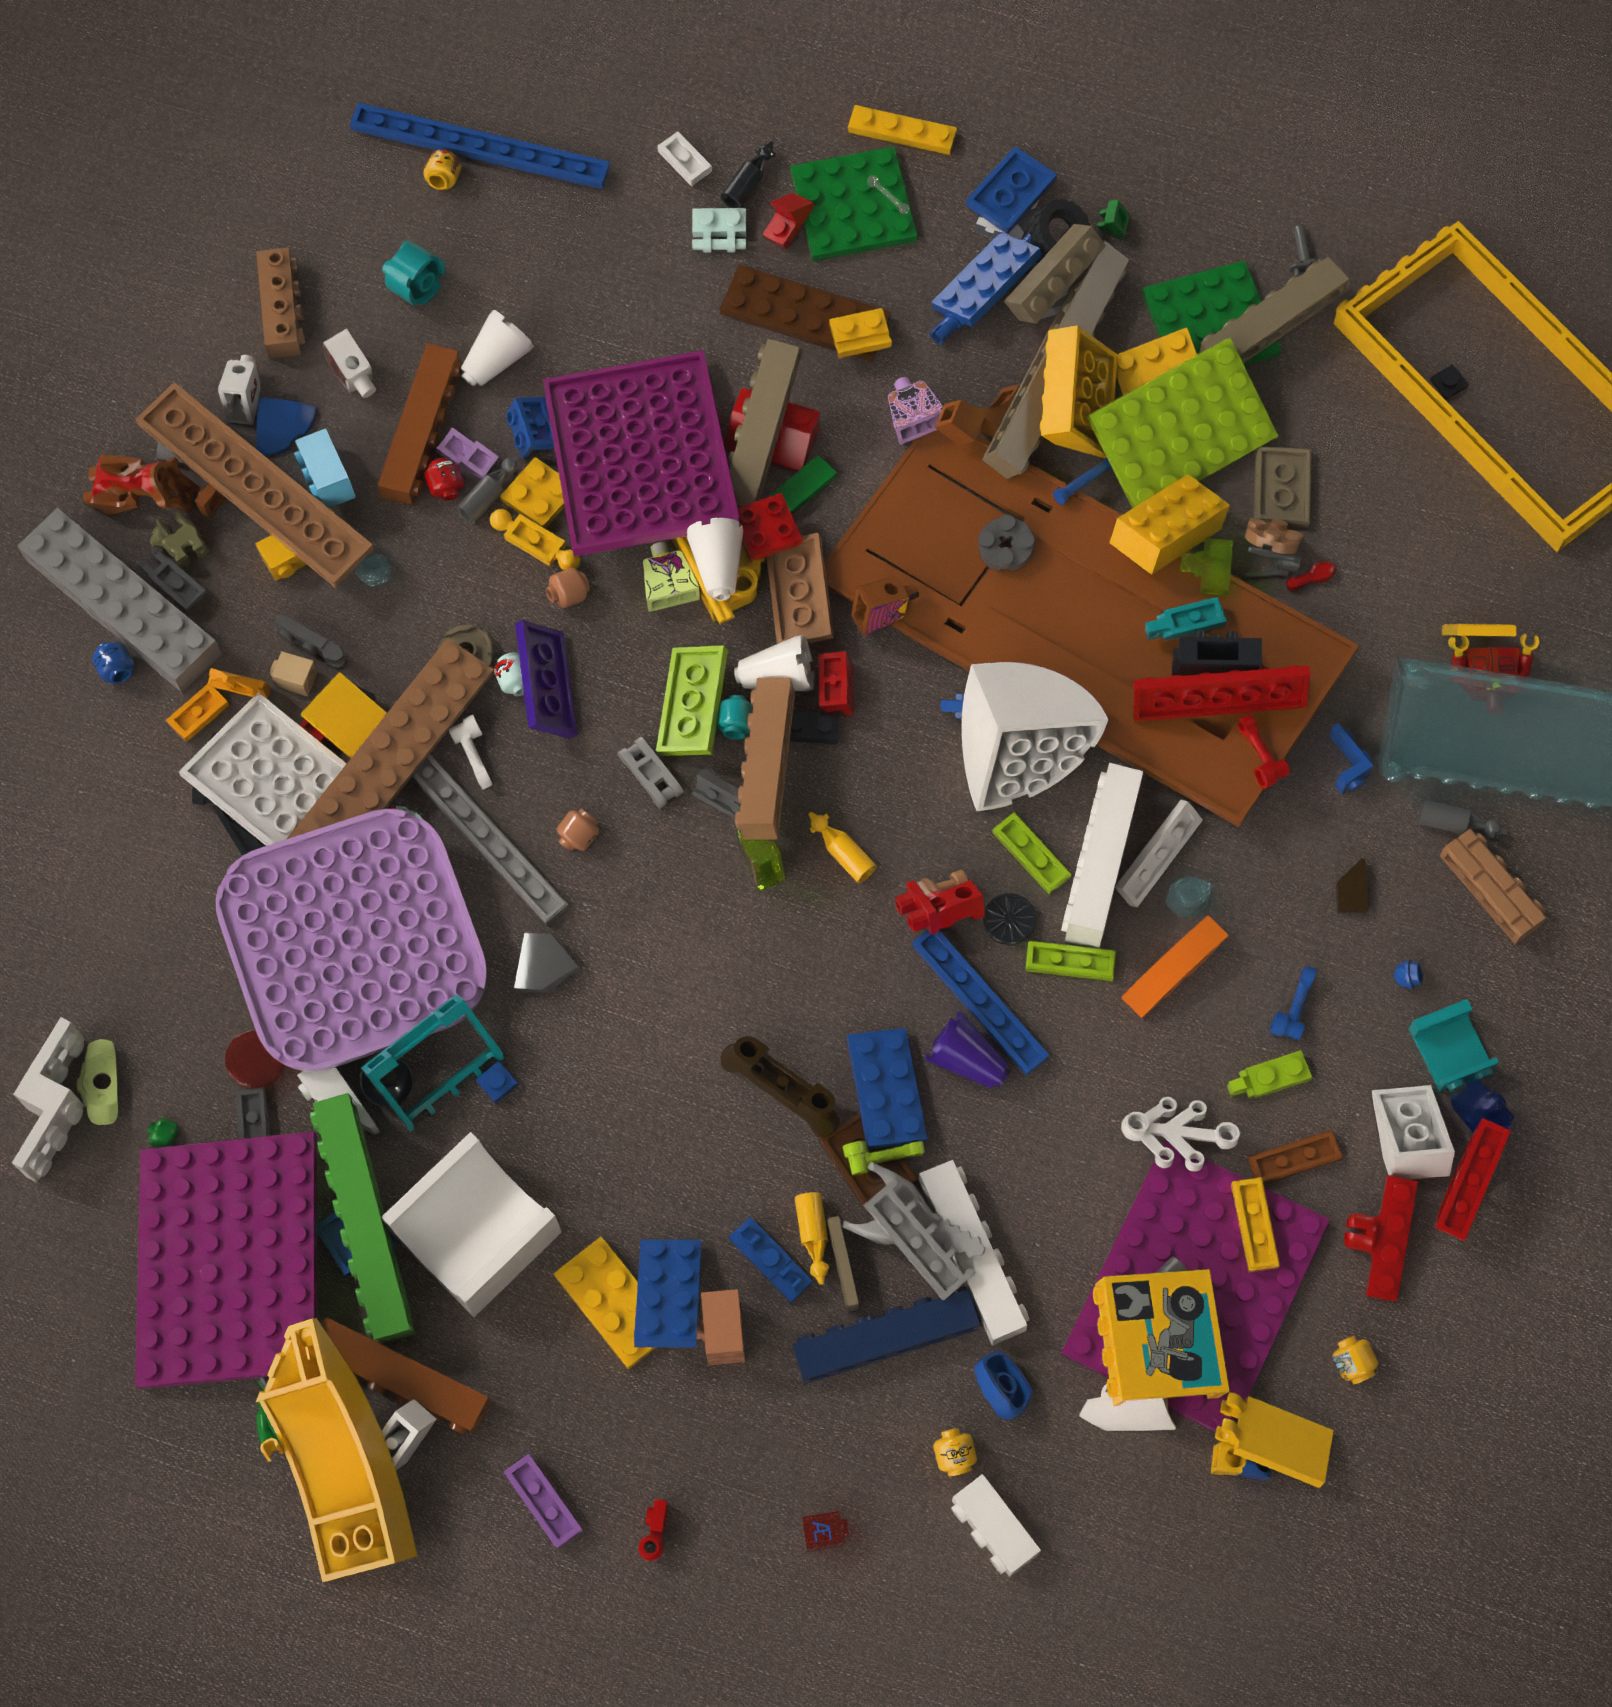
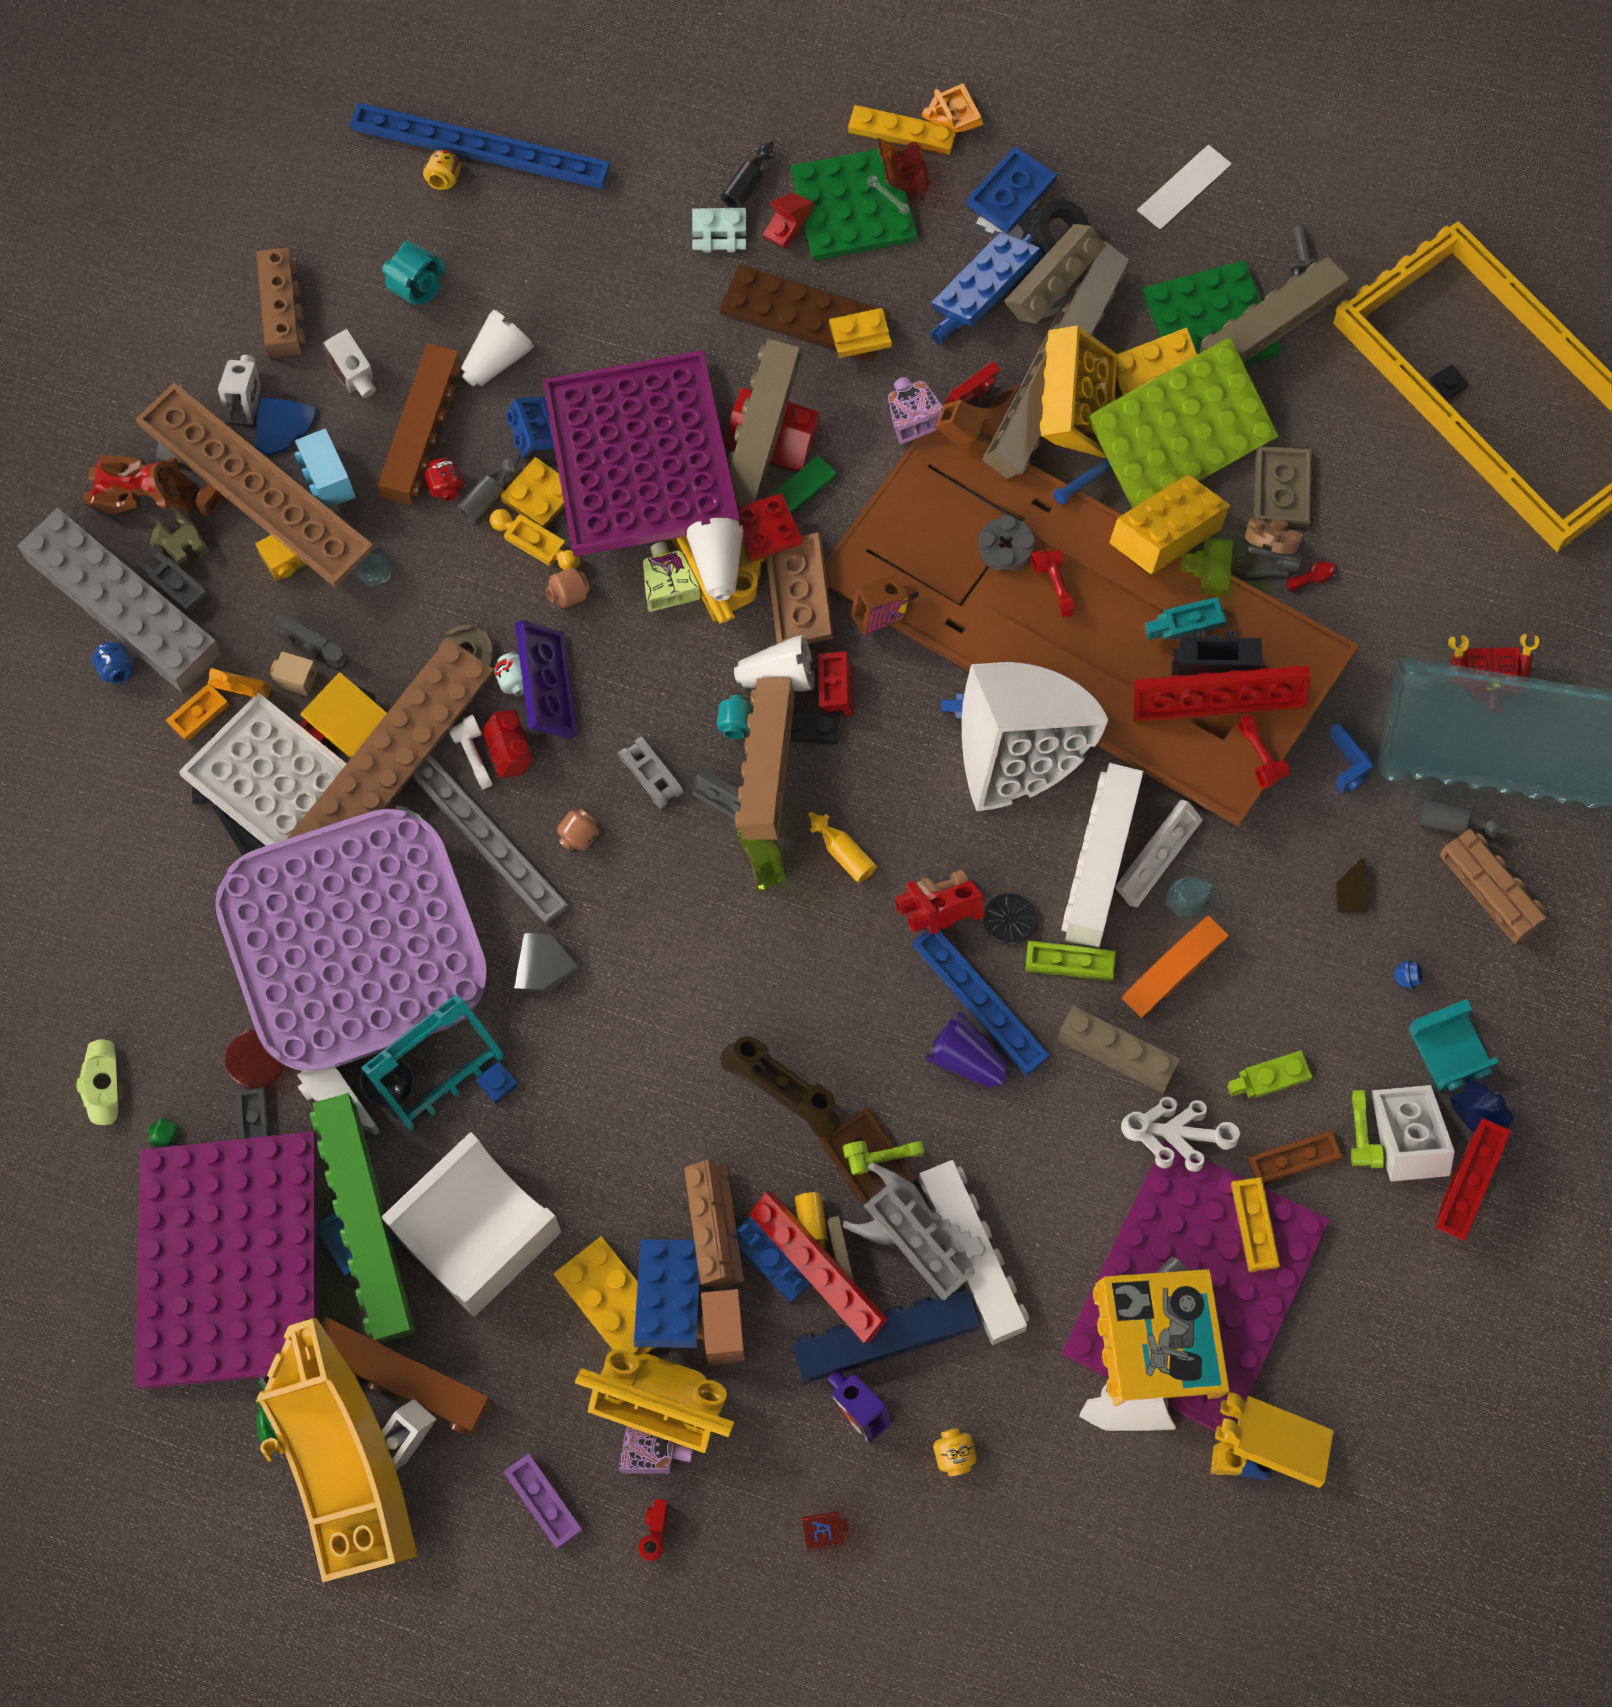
(49, 1100): white bracket -> none
(468, 455): lavender slope -> none
(507, 744): none -> red brick
(650, 1454): none -> torso
(657, 1398): none -> yellow brick
(684, 158): white plate -> none
(692, 701): lime plate -> none
(713, 1224): none -> medium nougat brick
(818, 1267): none -> plate
(859, 1405): none -> dark purple torso
(886, 1088): blue plate -> none
(905, 168): none -> clear red hinge
(953, 110): none -> light orange slope
(975, 386): none -> red plate
(994, 1526): white brick -> none
(1003, 1385): blue piece -> none
(1031, 853): lime tile -> none
(1050, 563): none -> red brick
(1115, 218): green tile -> none
(1118, 1049): none -> dark tan brick
(1184, 186): none -> white sticker
(1289, 1023): blue brick -> none
(1355, 1360): yellow head -> none
(1365, 1153): none -> lime brick
(1385, 1237): red plate -> none
(1478, 630): yellow tile -> none

